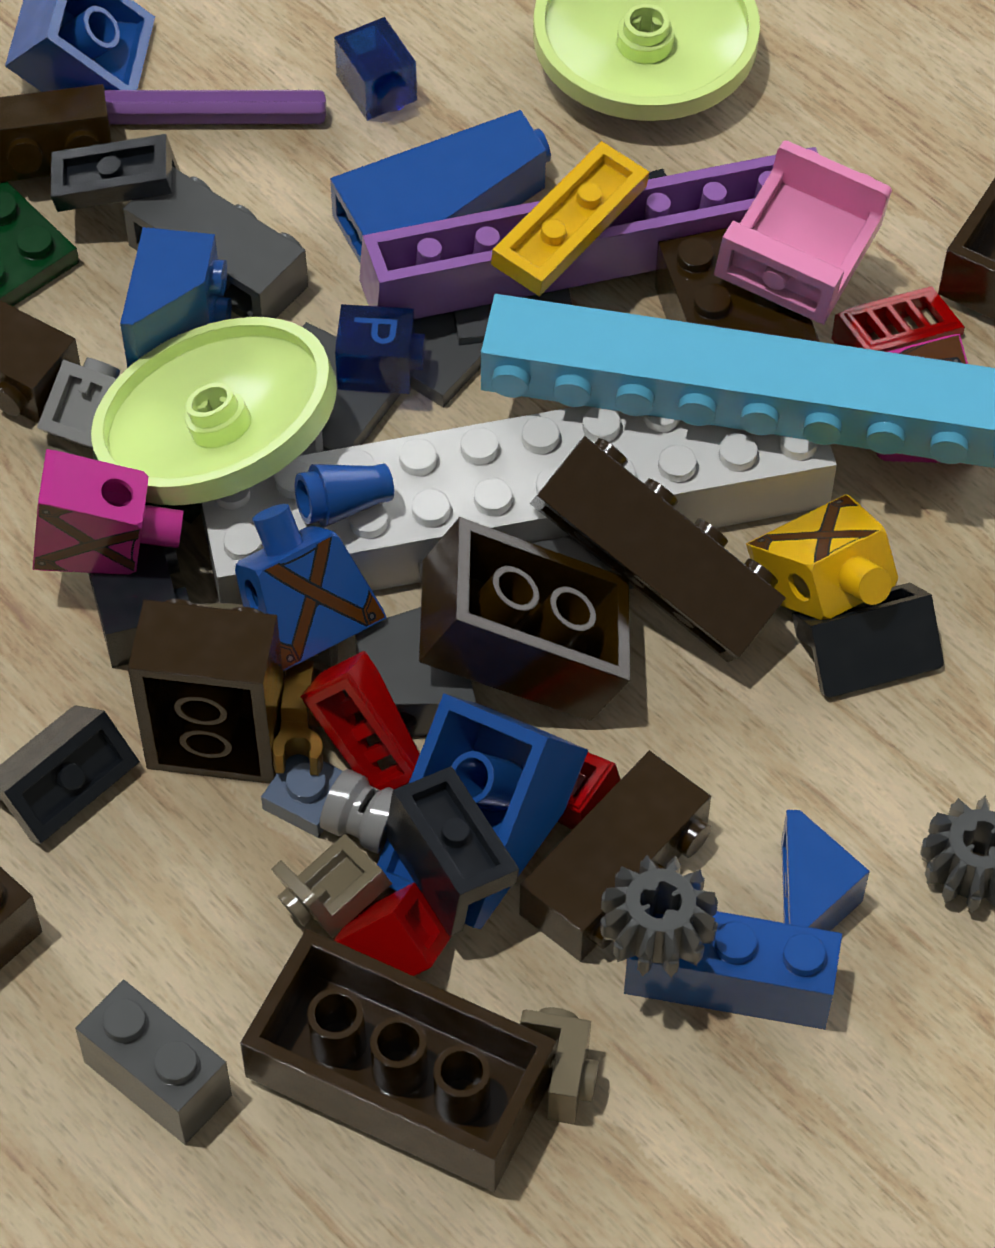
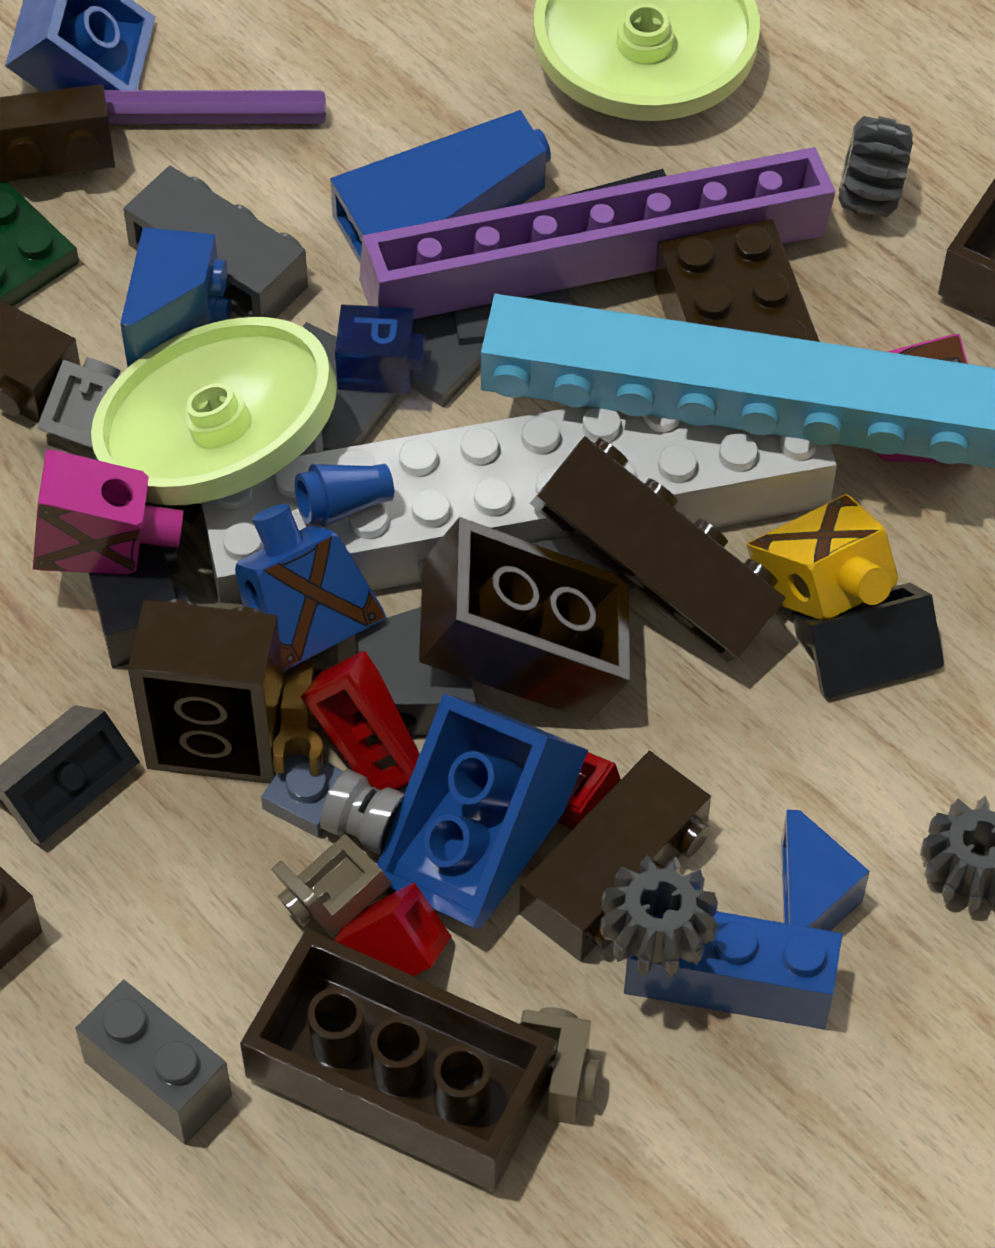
(112, 172): black panel -> none
(376, 68): clear blue brick -> none
(448, 846): black panel -> none
(569, 218): yellow plate -> none
(804, 232): bright pink panel -> none
(856, 323): red slope -> none
(875, 166): none -> dark grey gear

